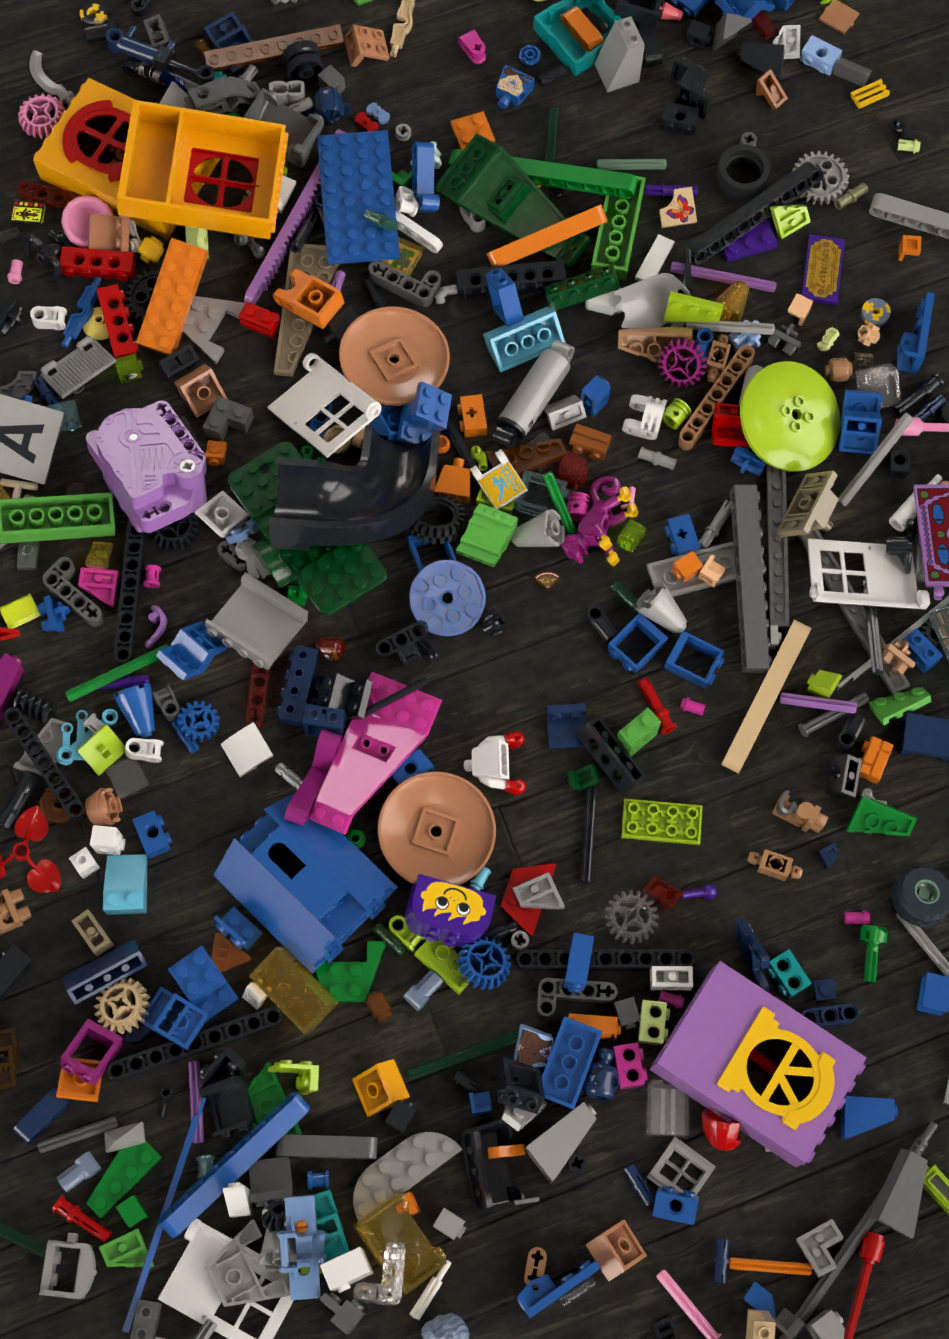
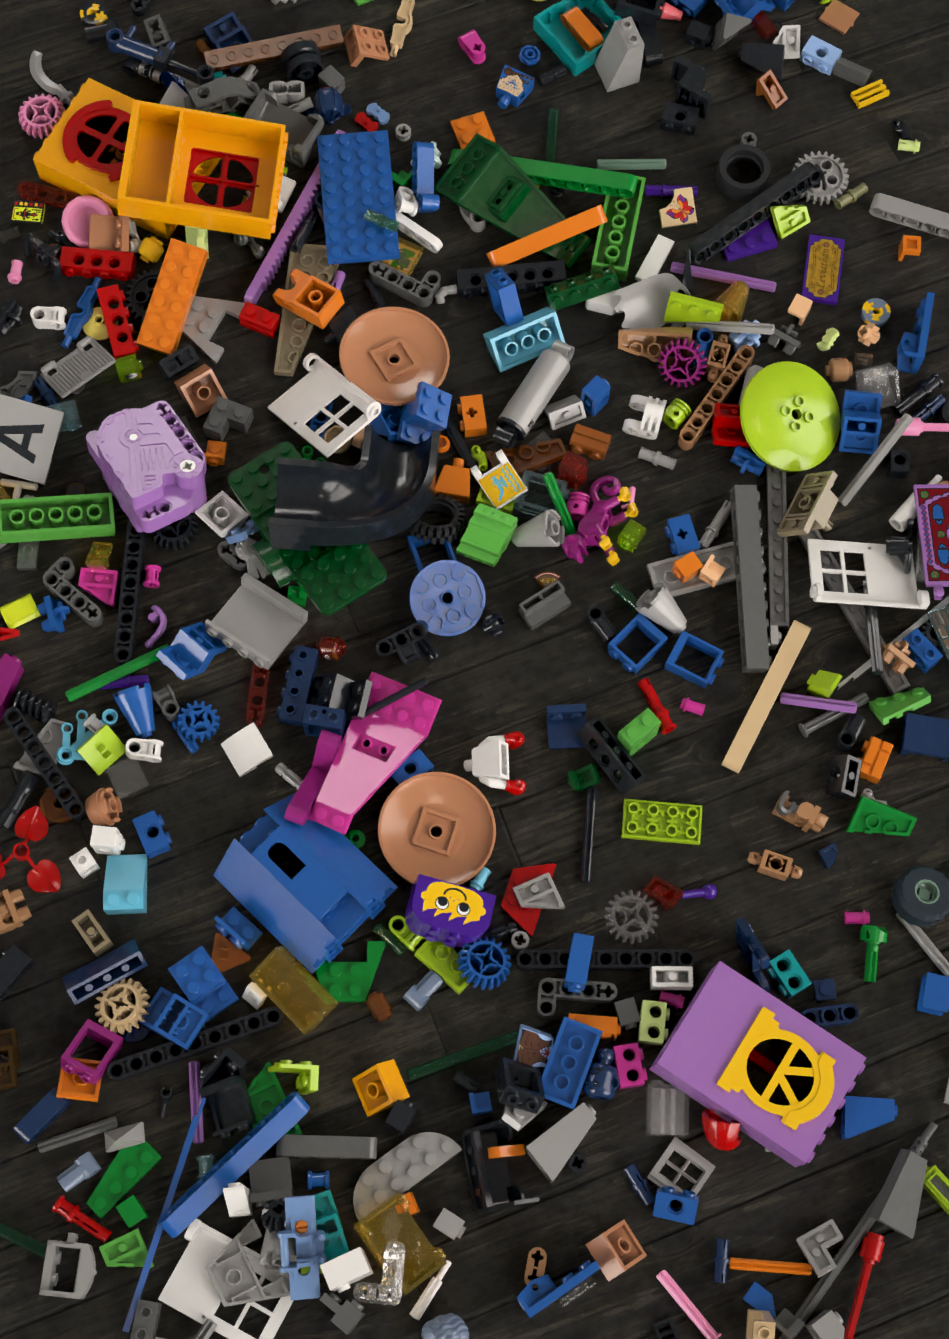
(544, 605): none -> dark grey piece

